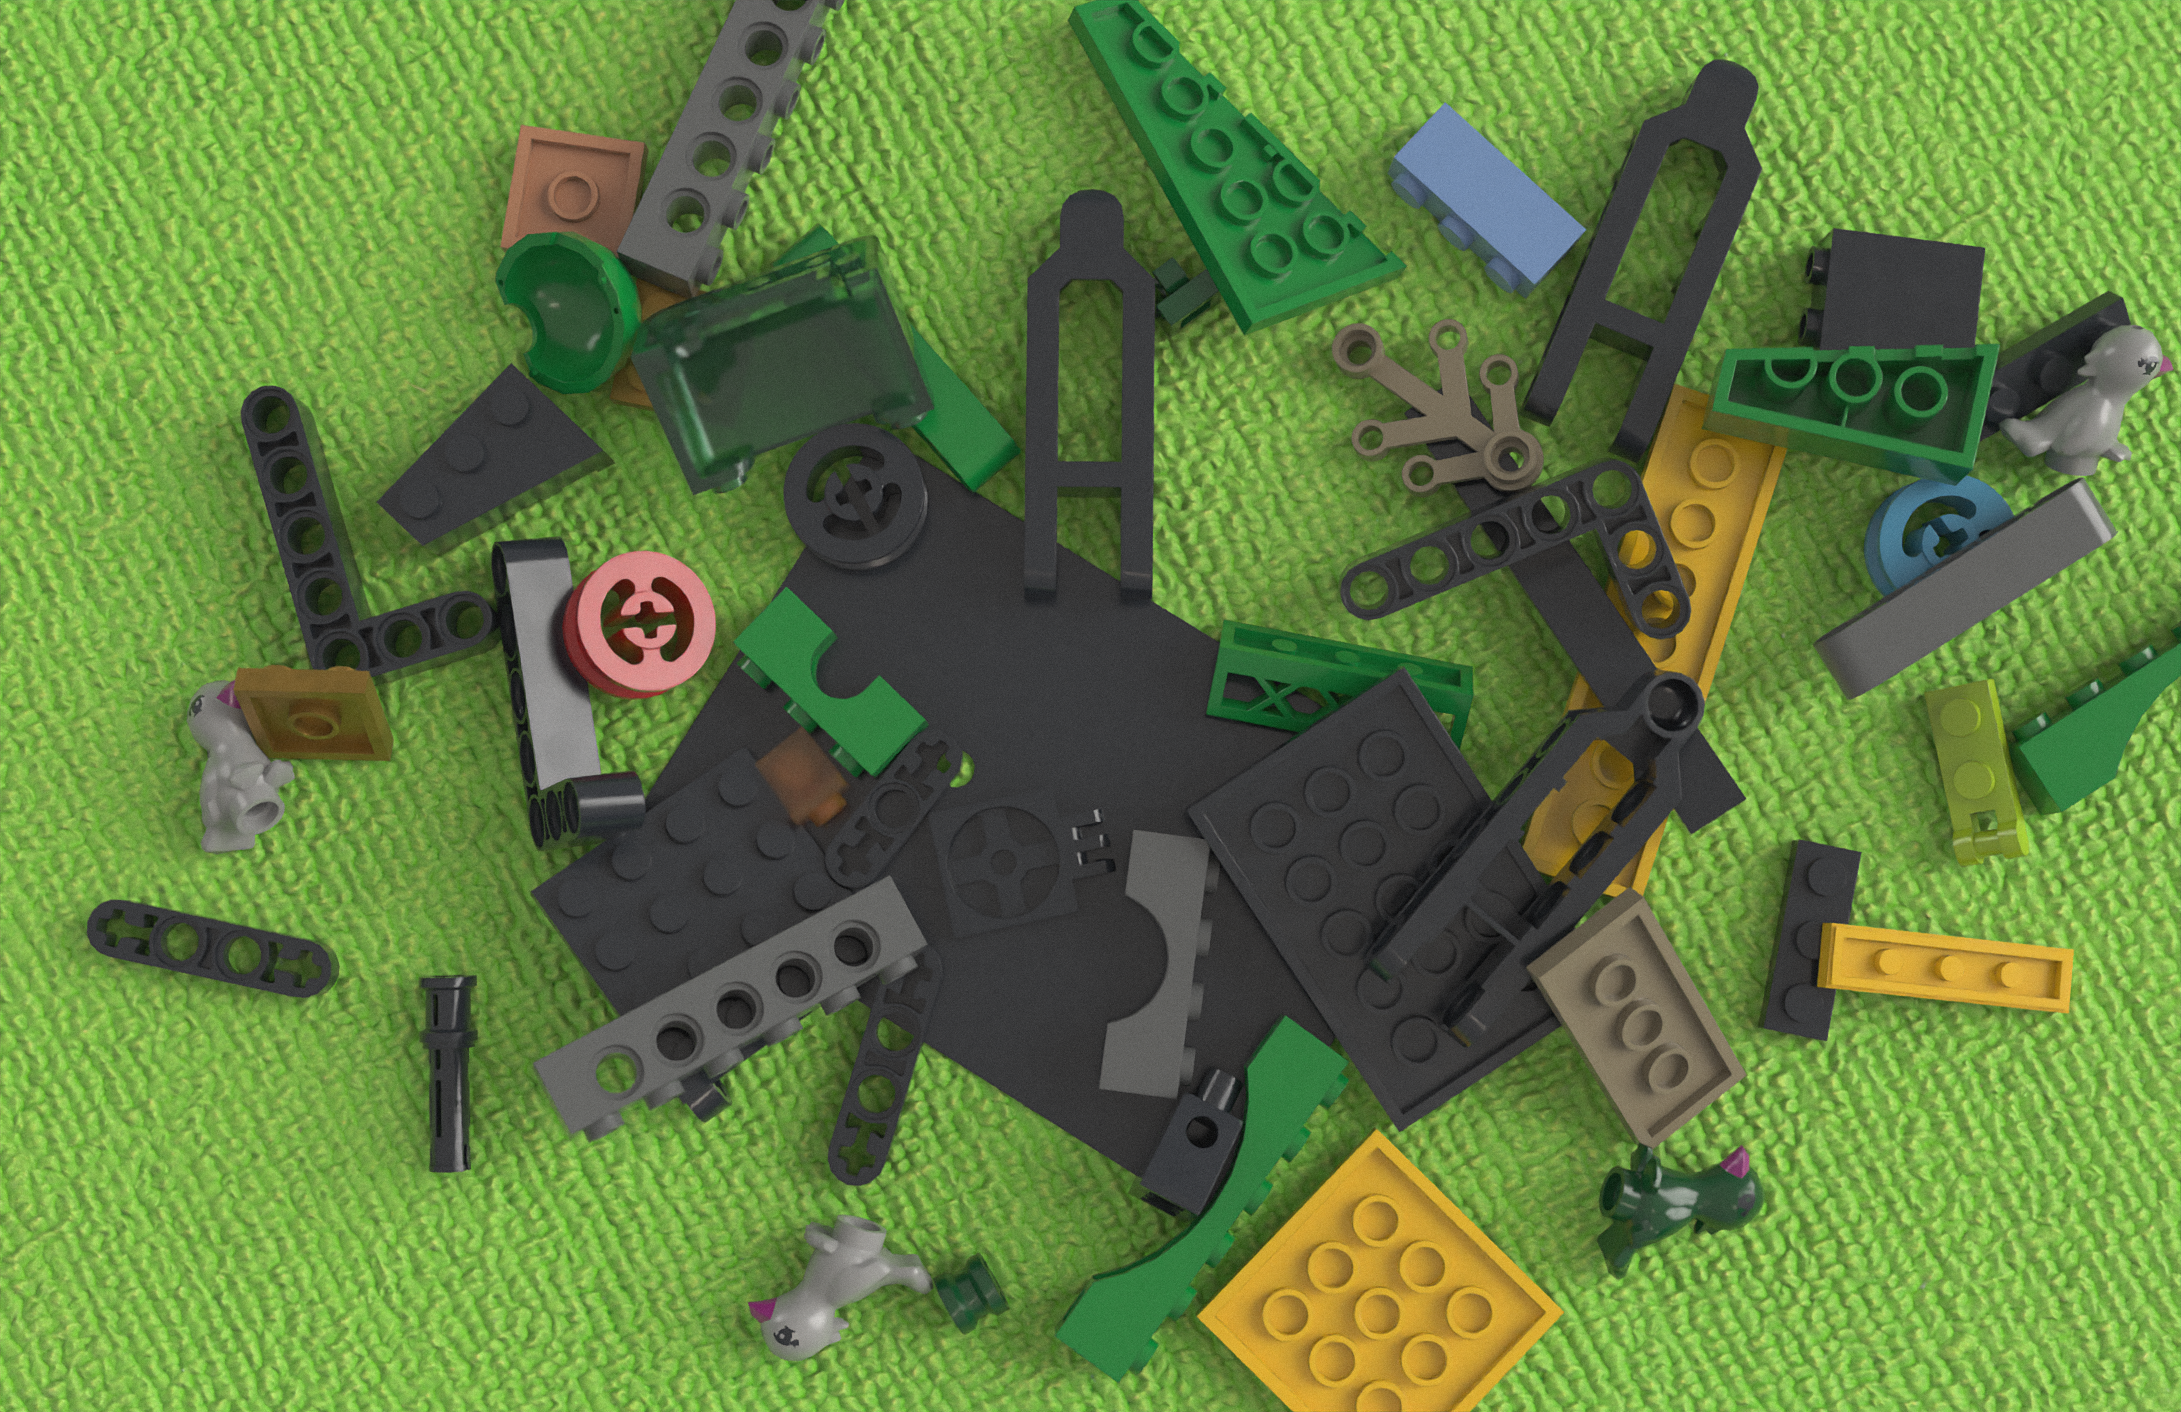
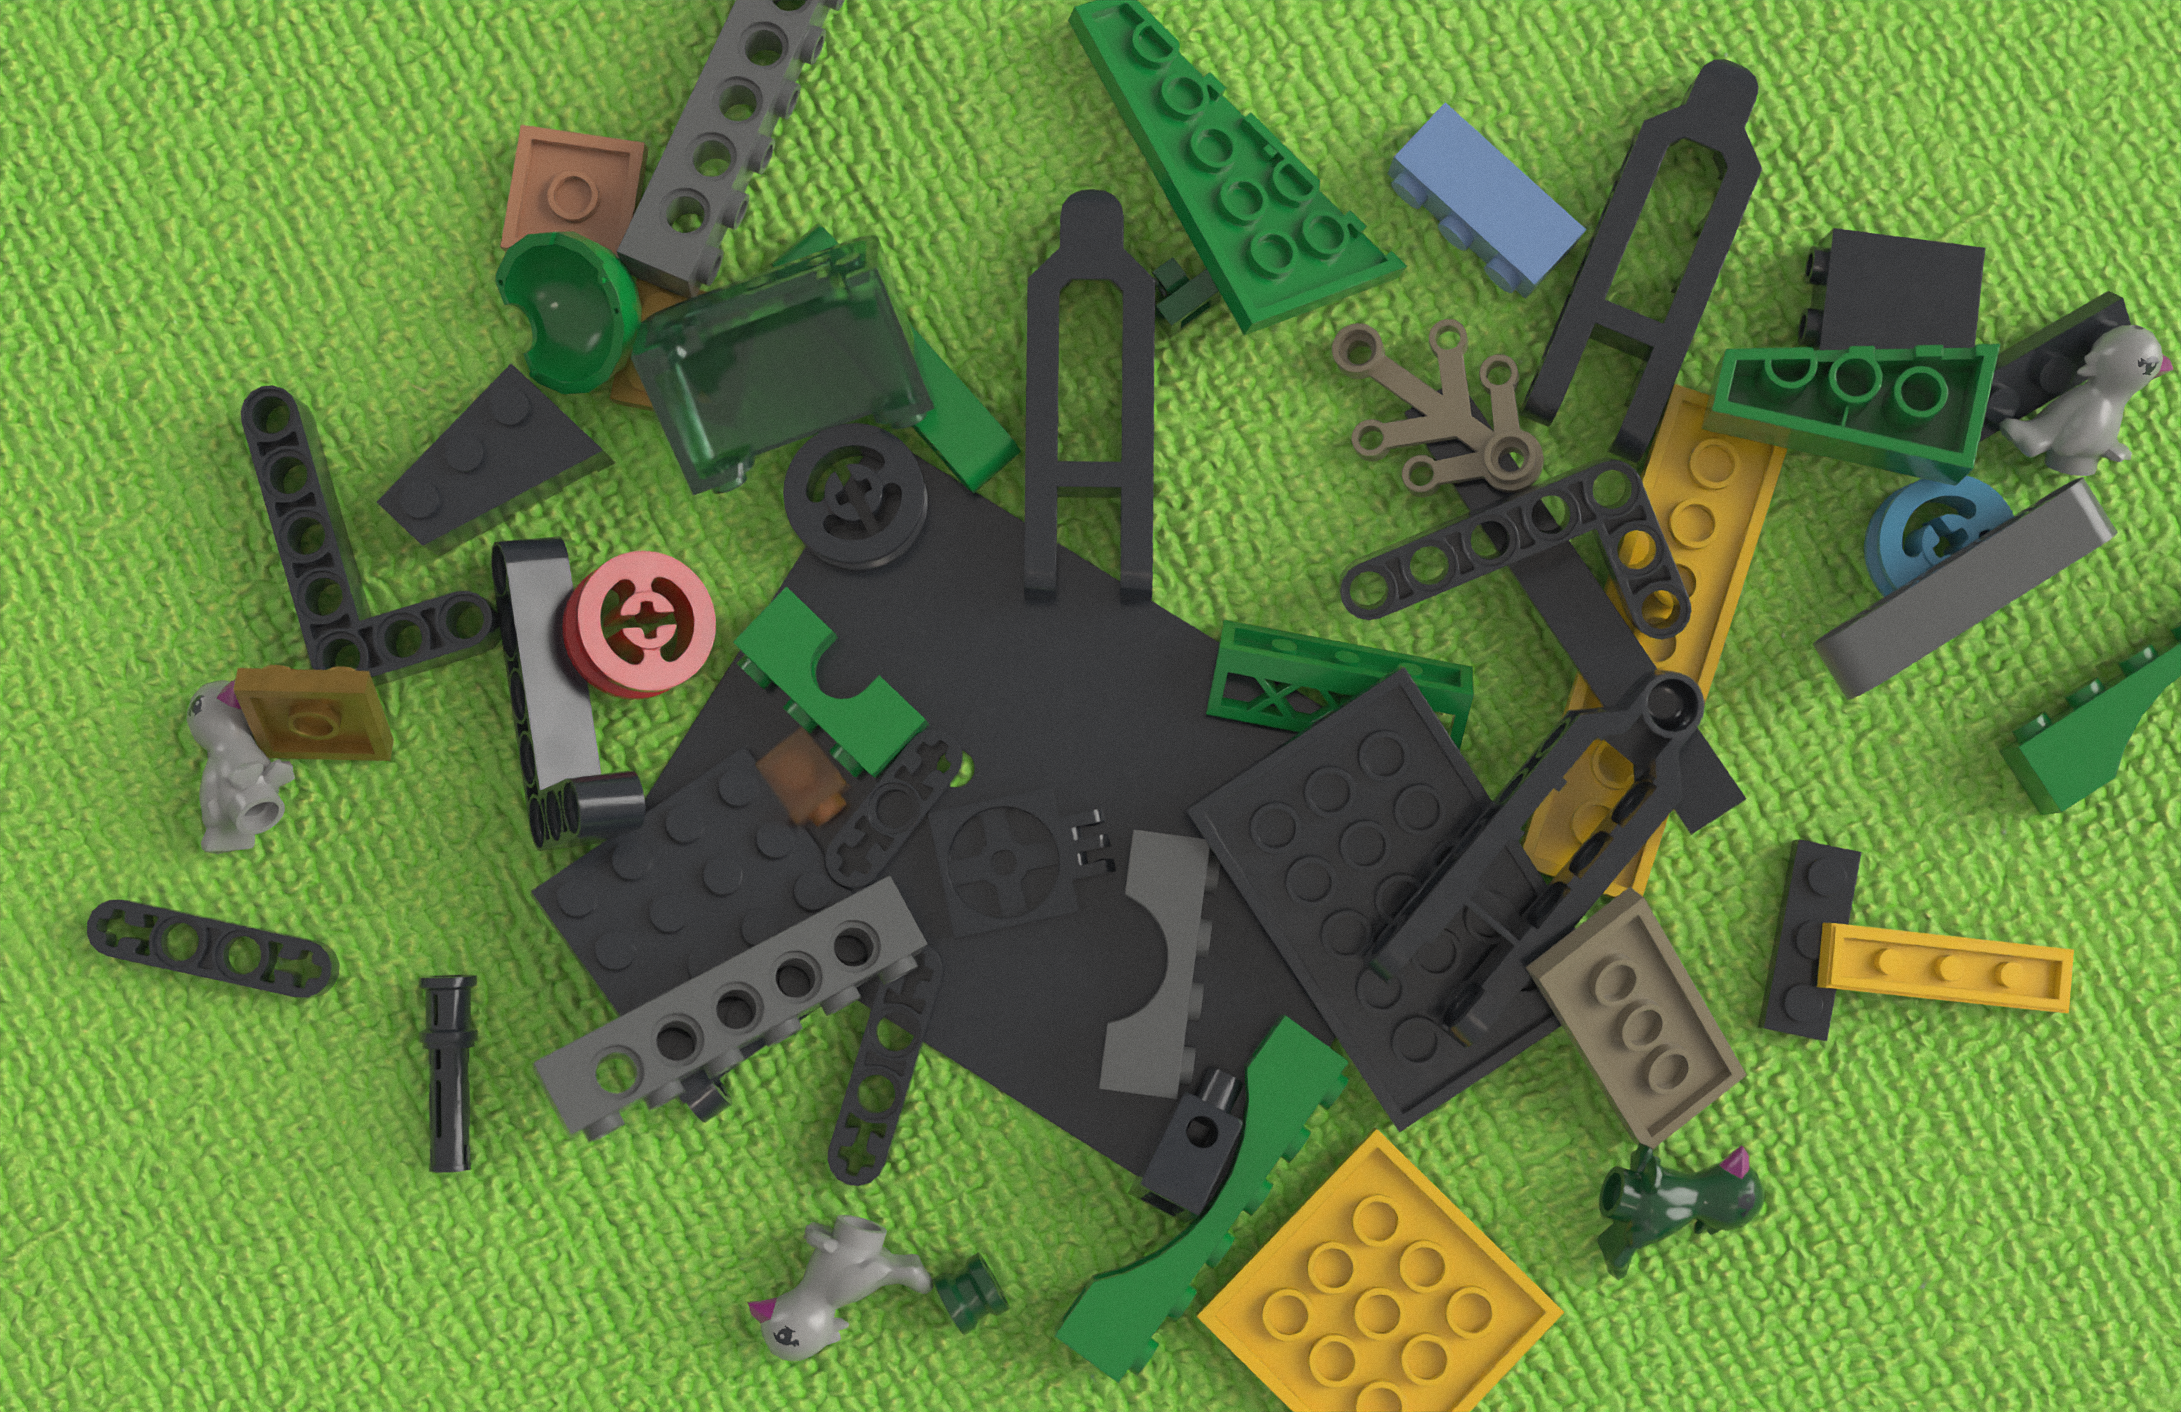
(1977, 771): lime plate -> none

